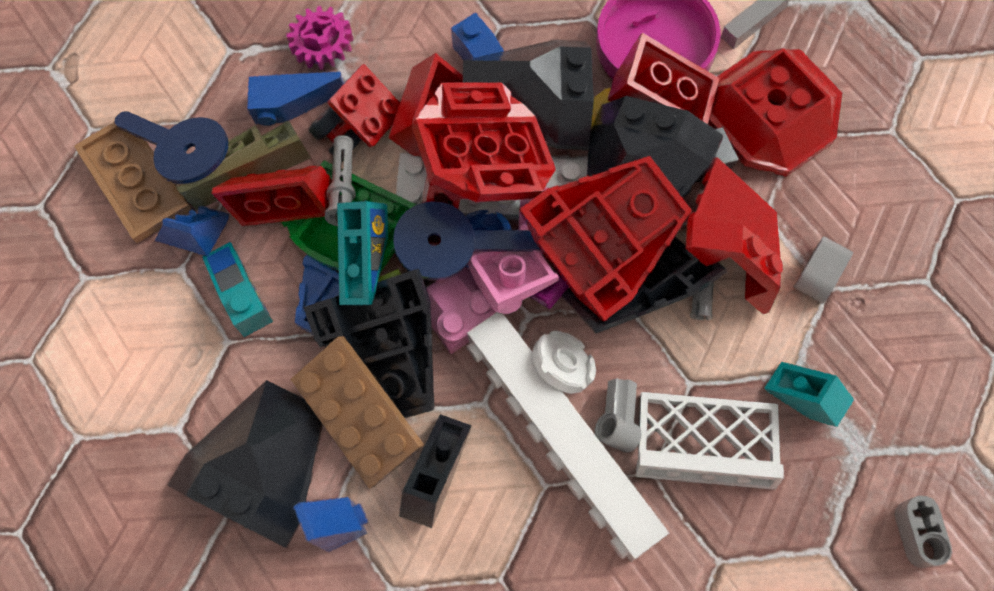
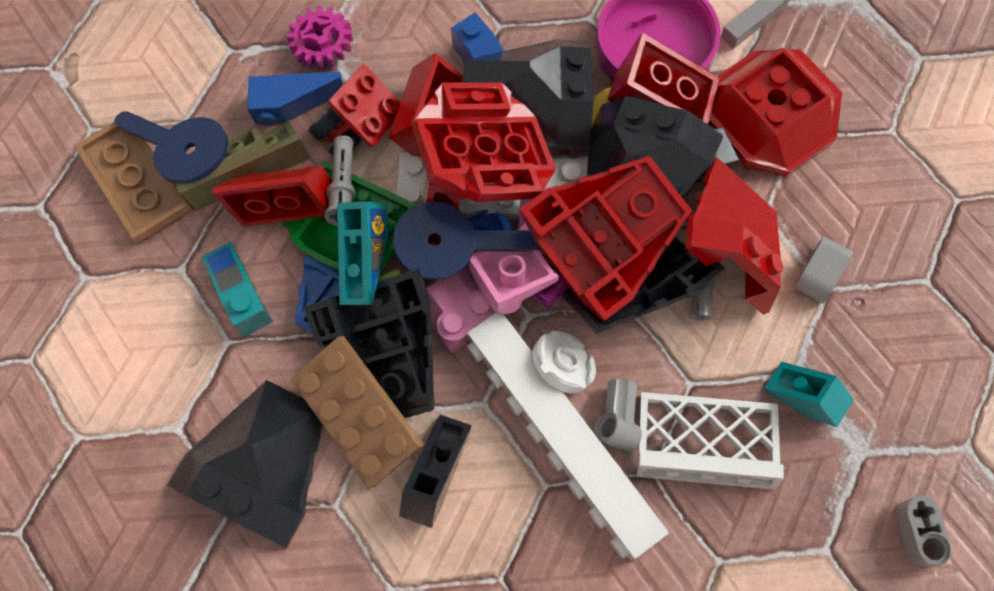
(194, 231): blue slope -> none
(331, 522): blue slope -> none

